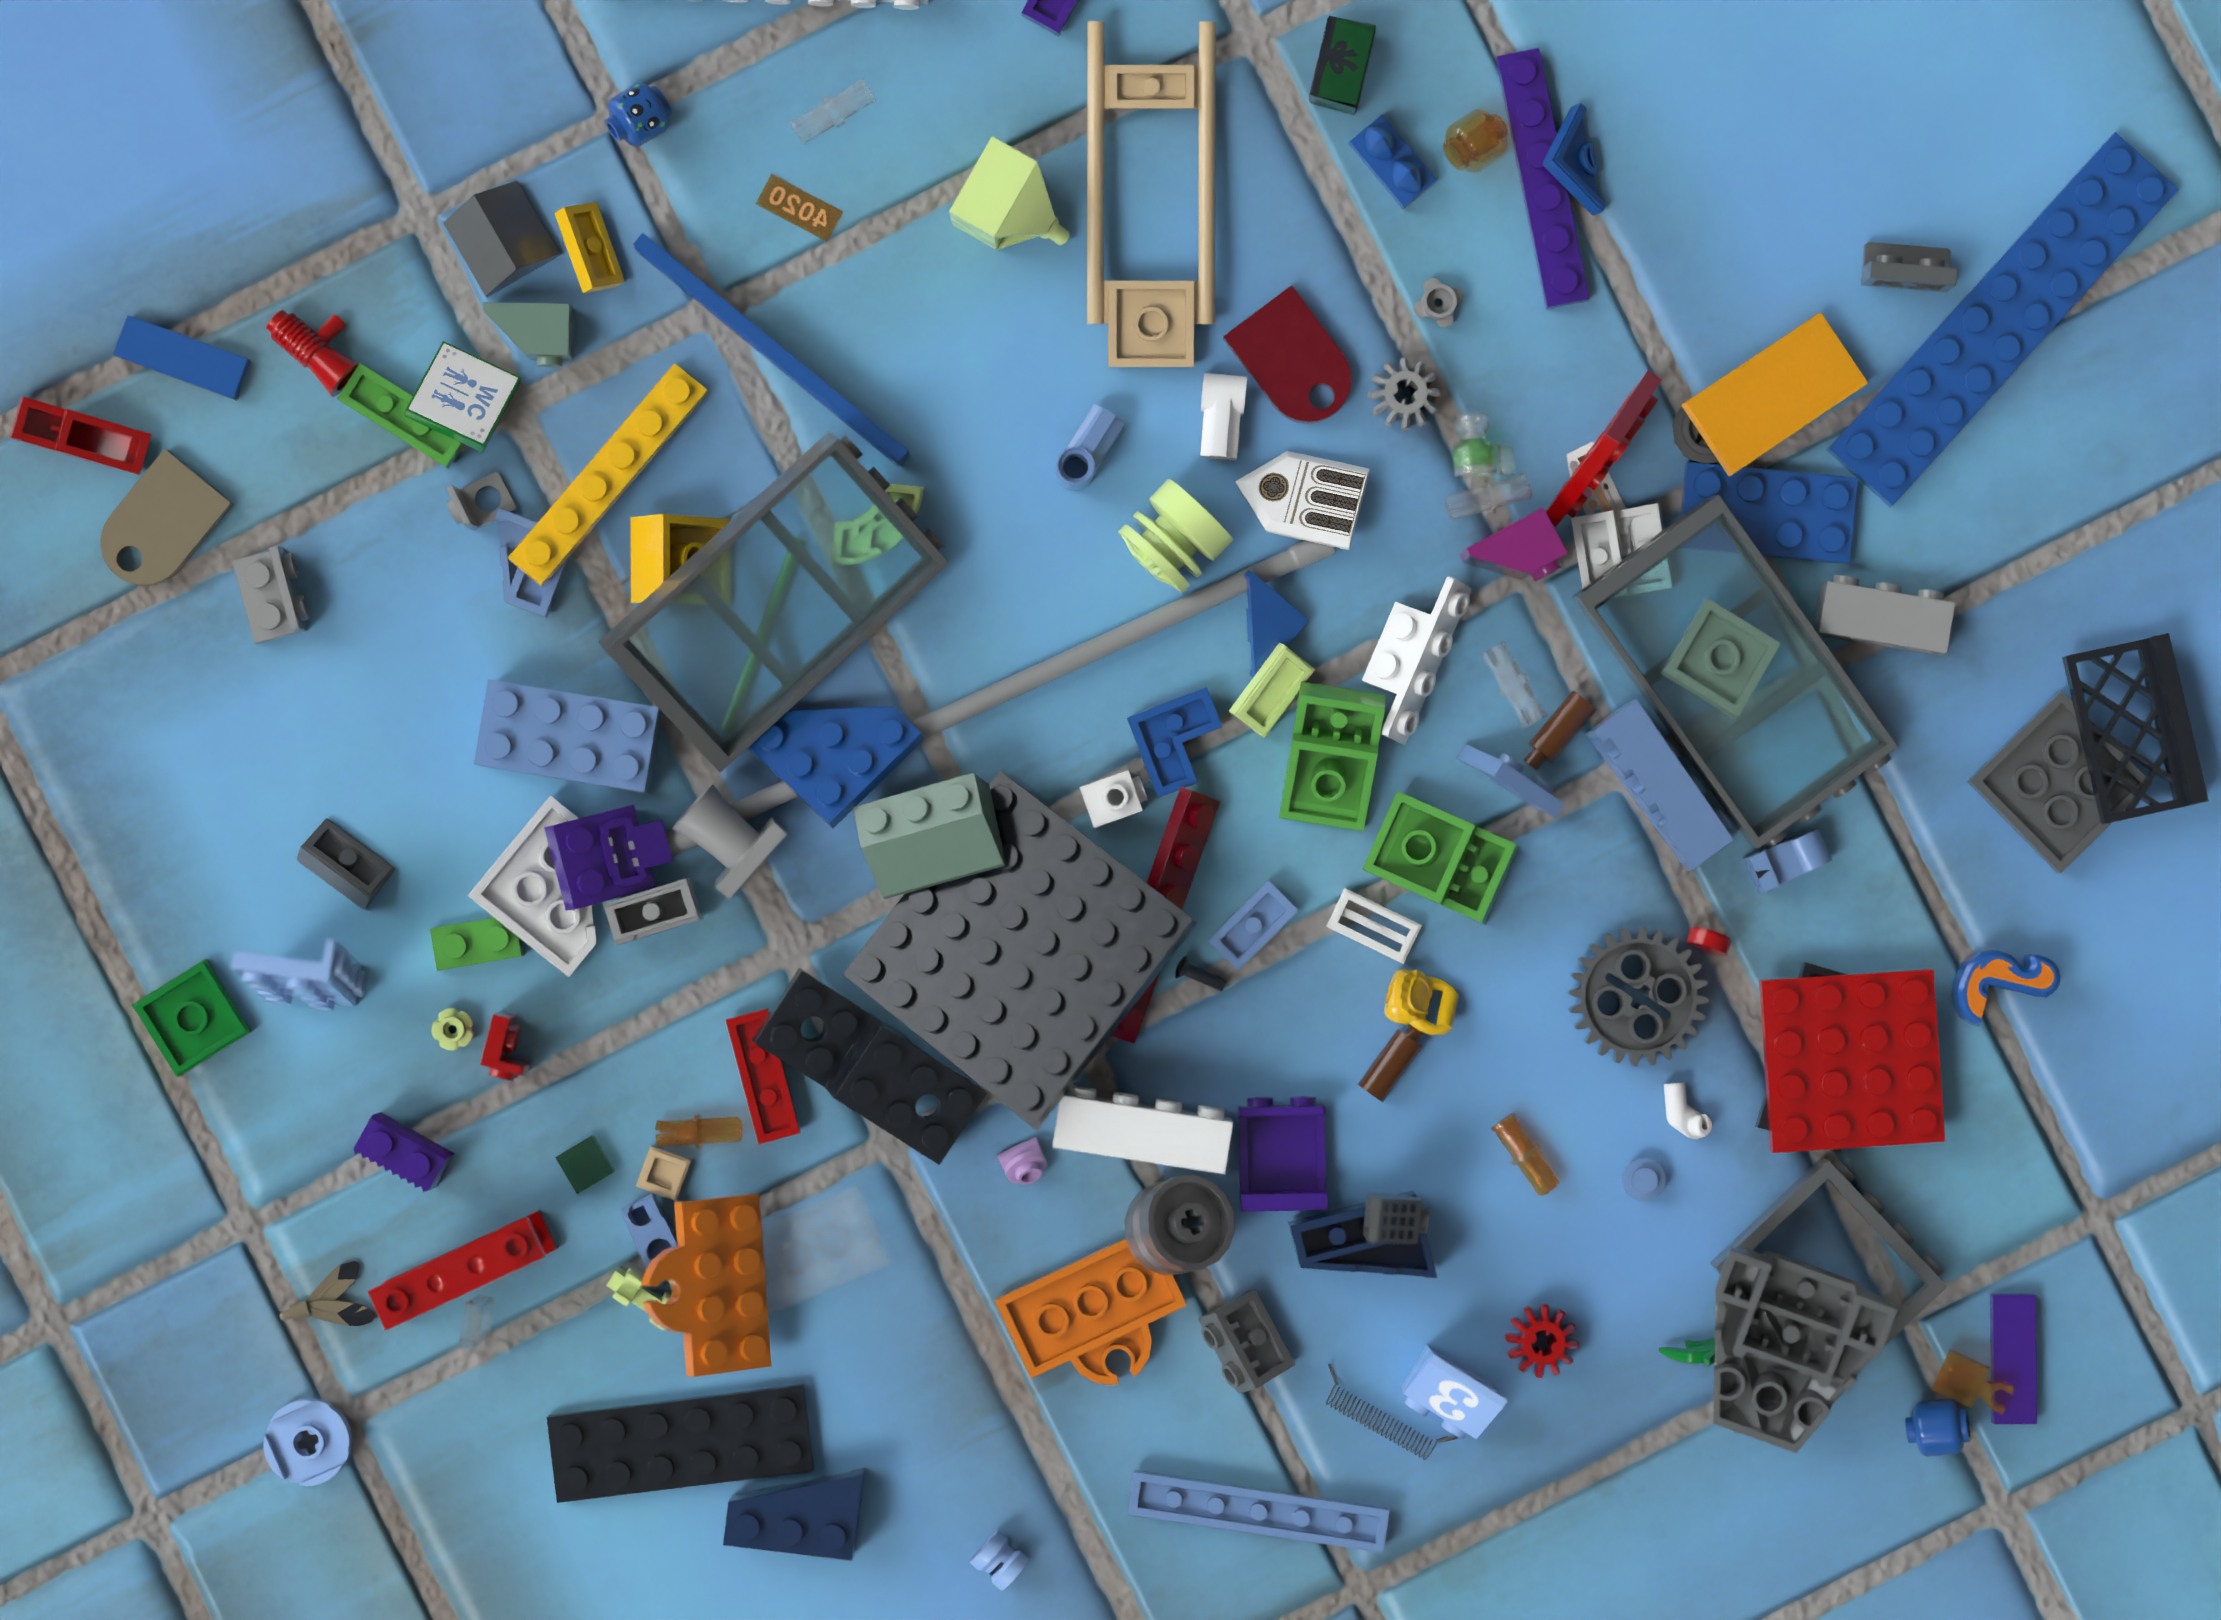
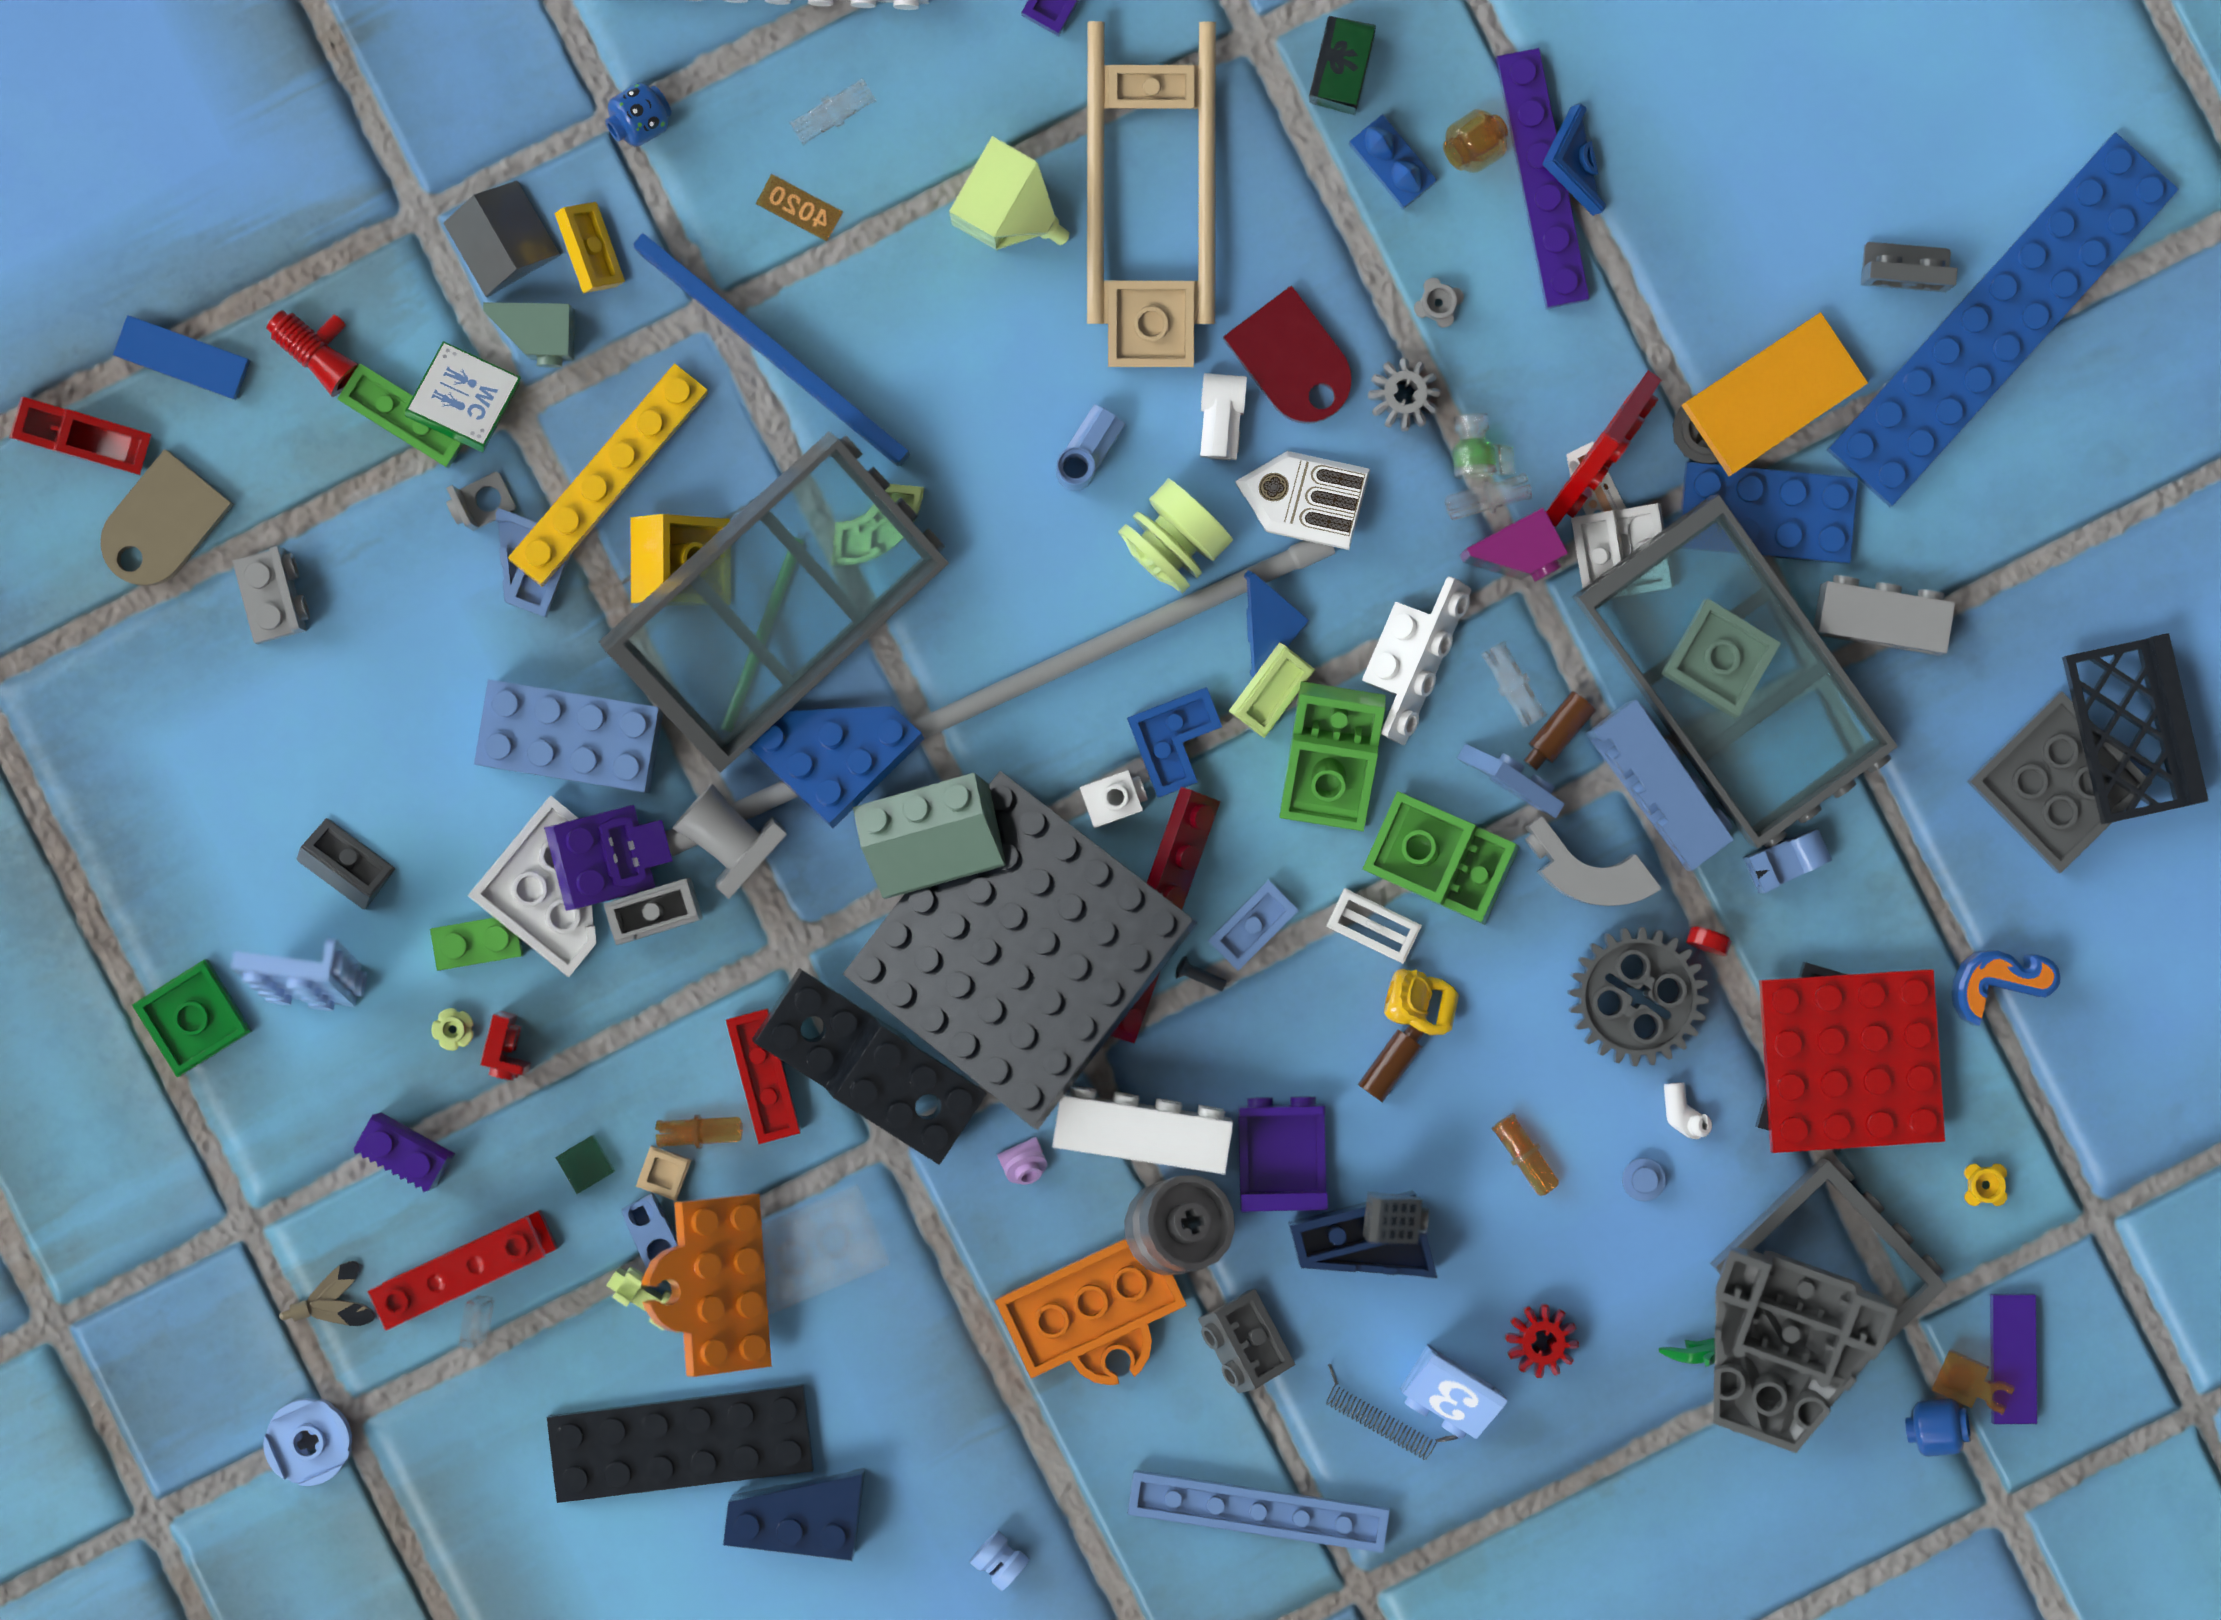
(1607, 886): none -> light grey arch
(1994, 1193): none -> yellow plate

